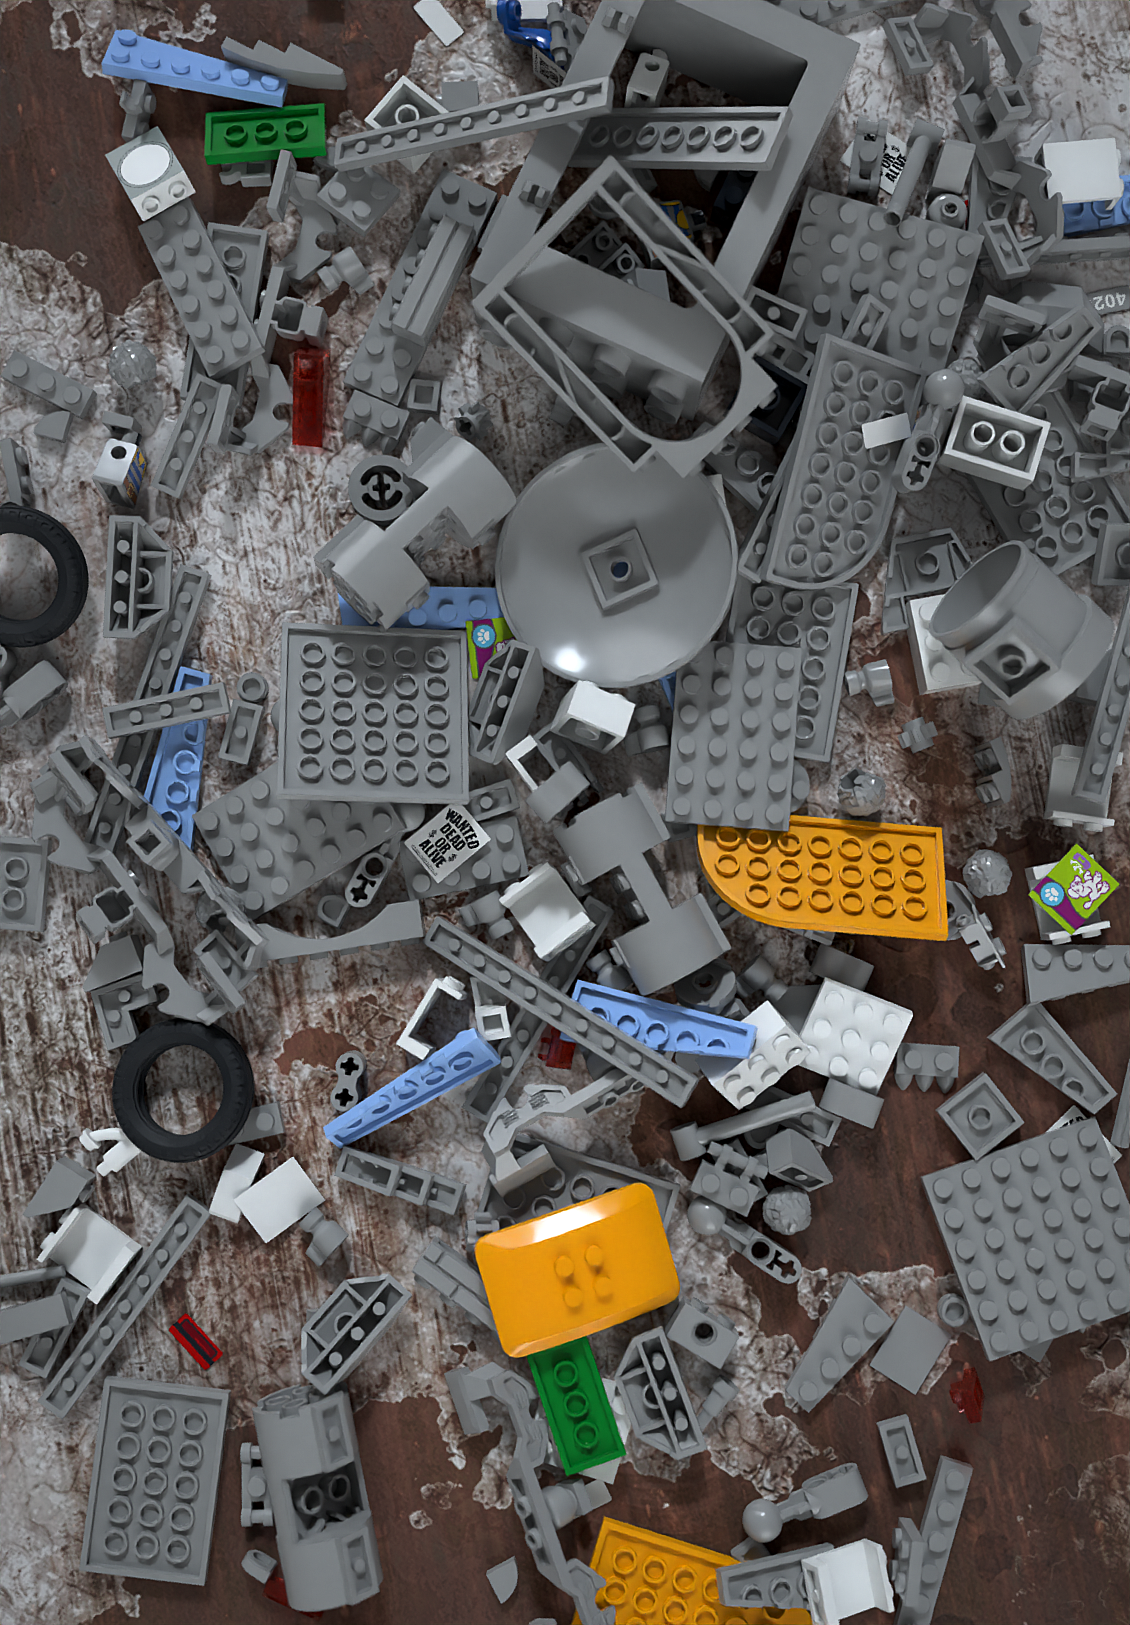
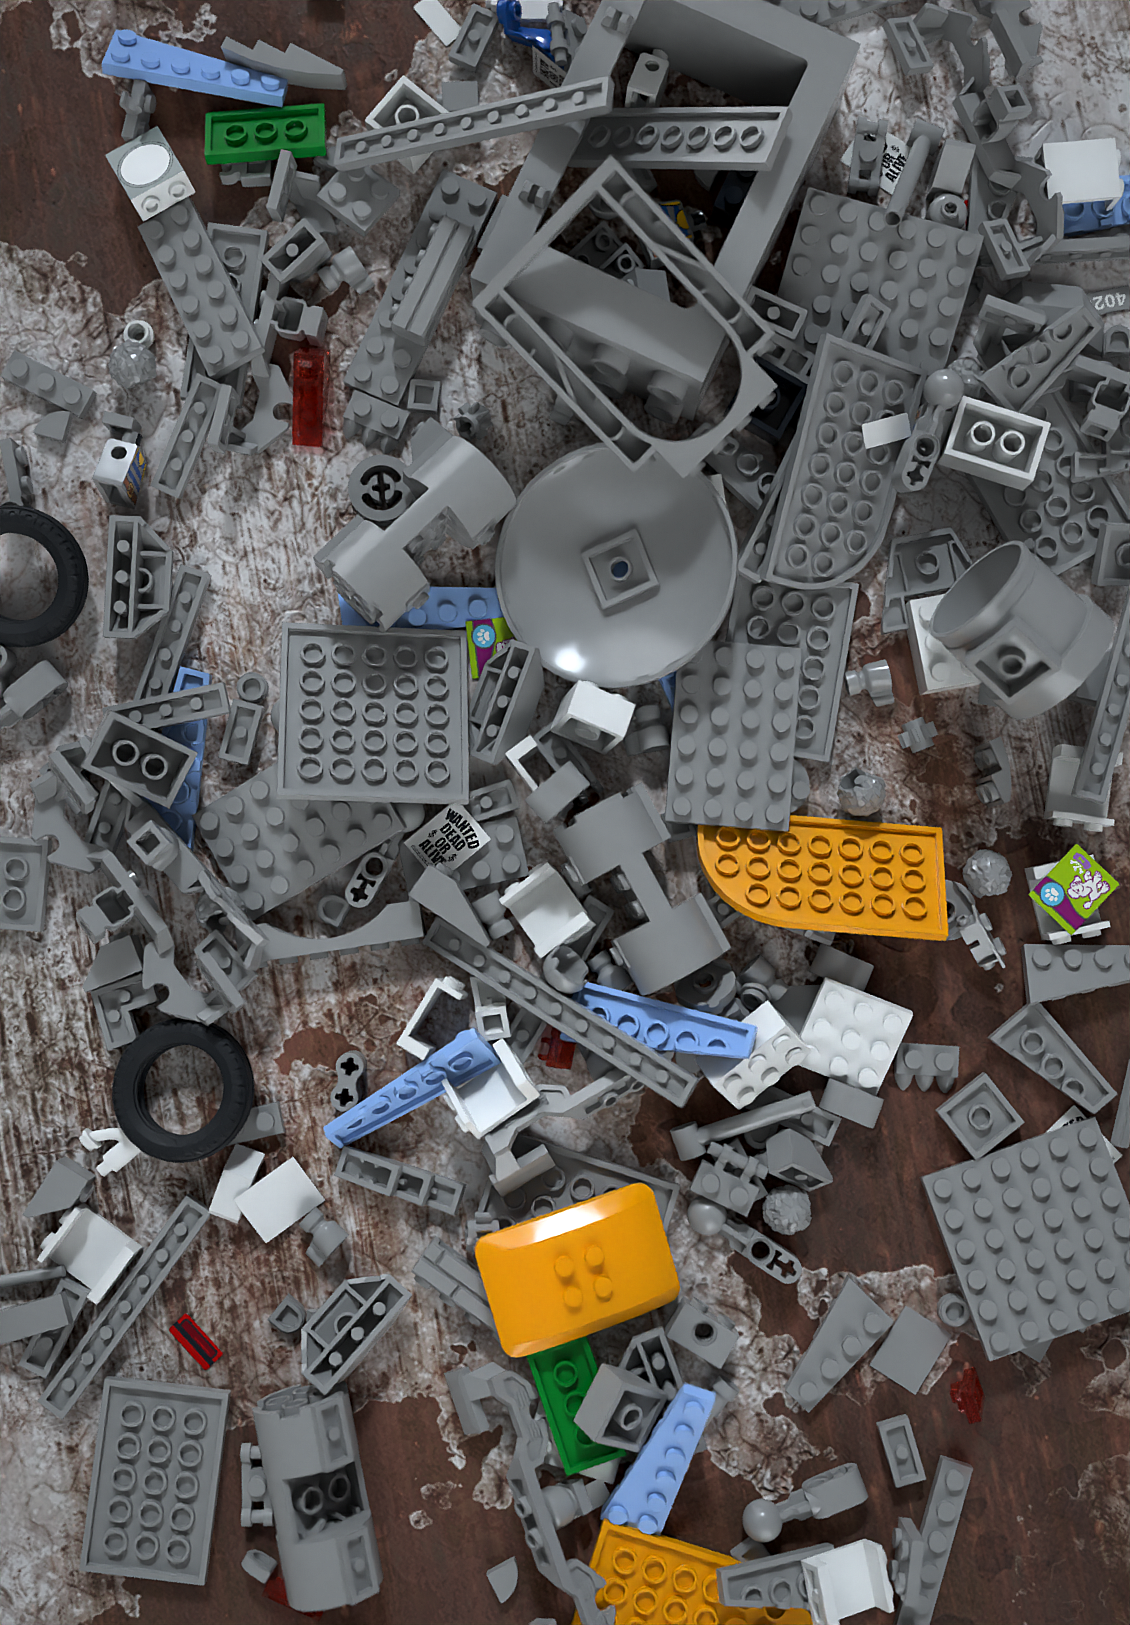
(136, 327): none -> white plate
(138, 758): none -> light grey slope
(288, 1315): none -> light grey tile
(295, 252): none -> light grey slope
(445, 897): none -> light grey slope
(474, 38): none -> light grey plate
(492, 1094): none -> white panel
(565, 970): none -> light grey hair
(620, 1408): none -> light grey slope
(656, 1475): none -> light blue wing
(754, 995): none -> light grey plate

